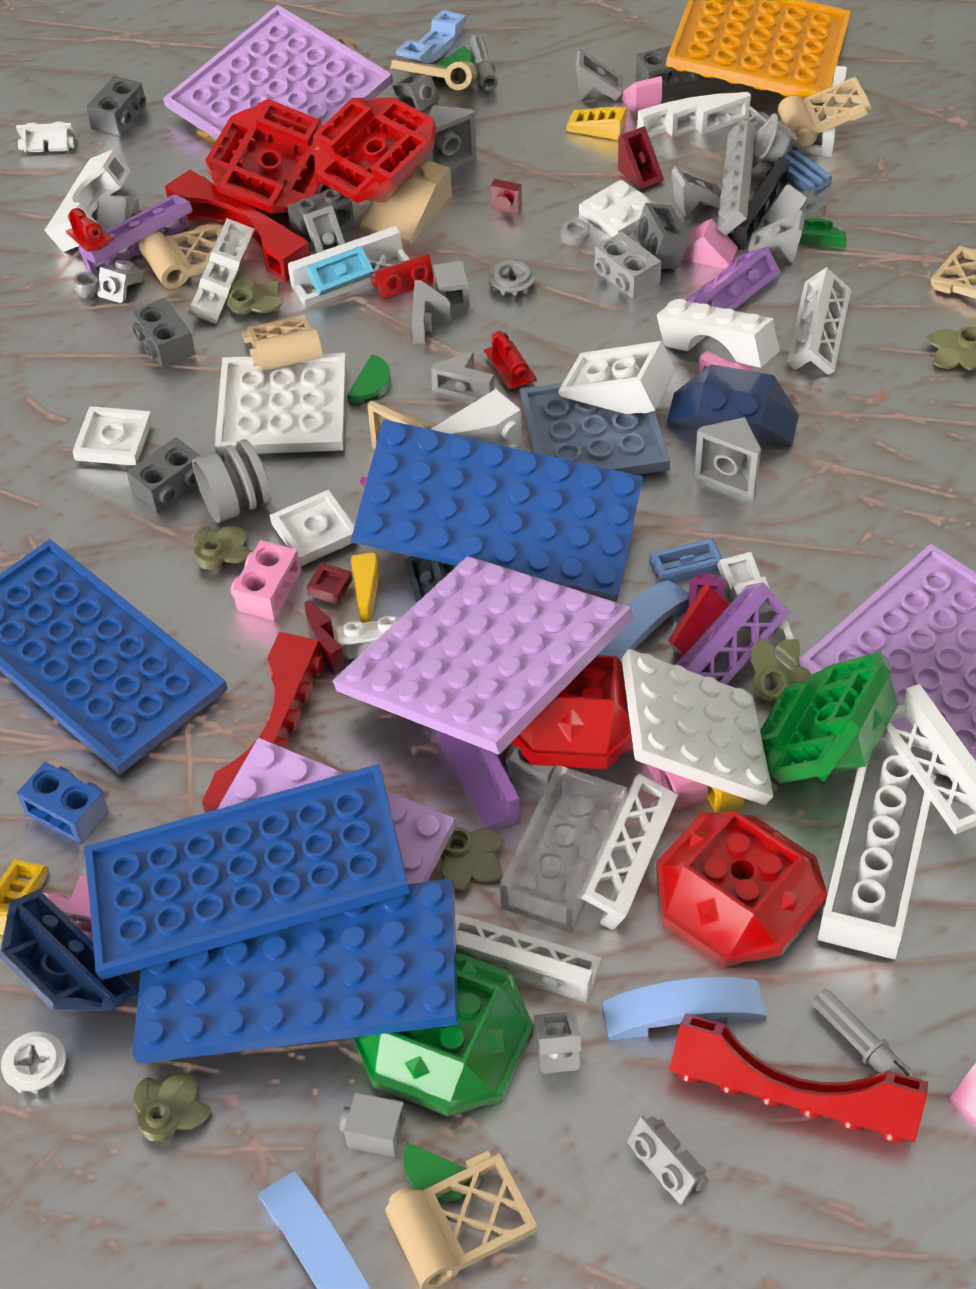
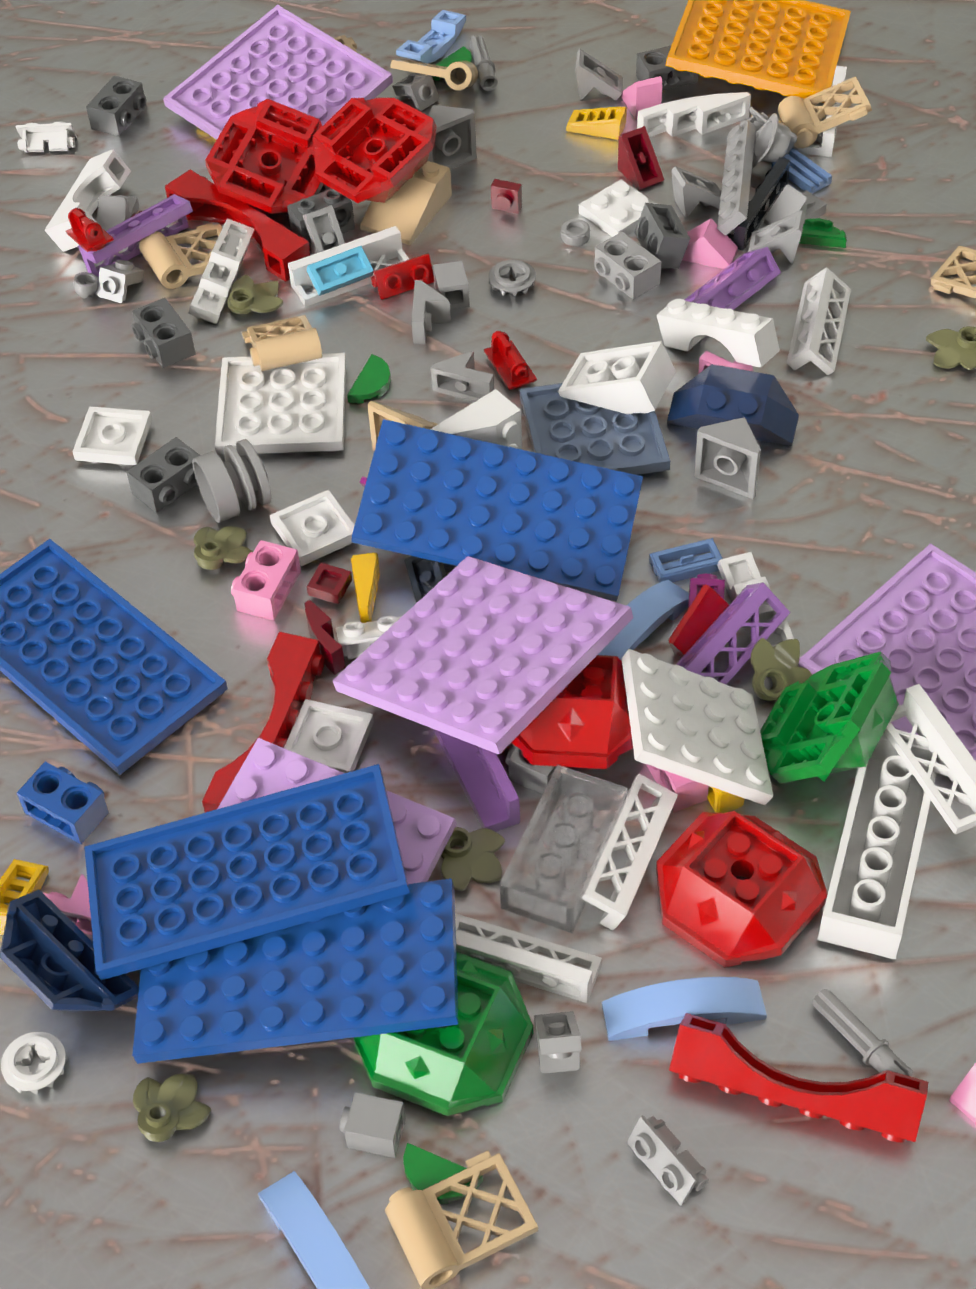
(330, 734): none -> white plate

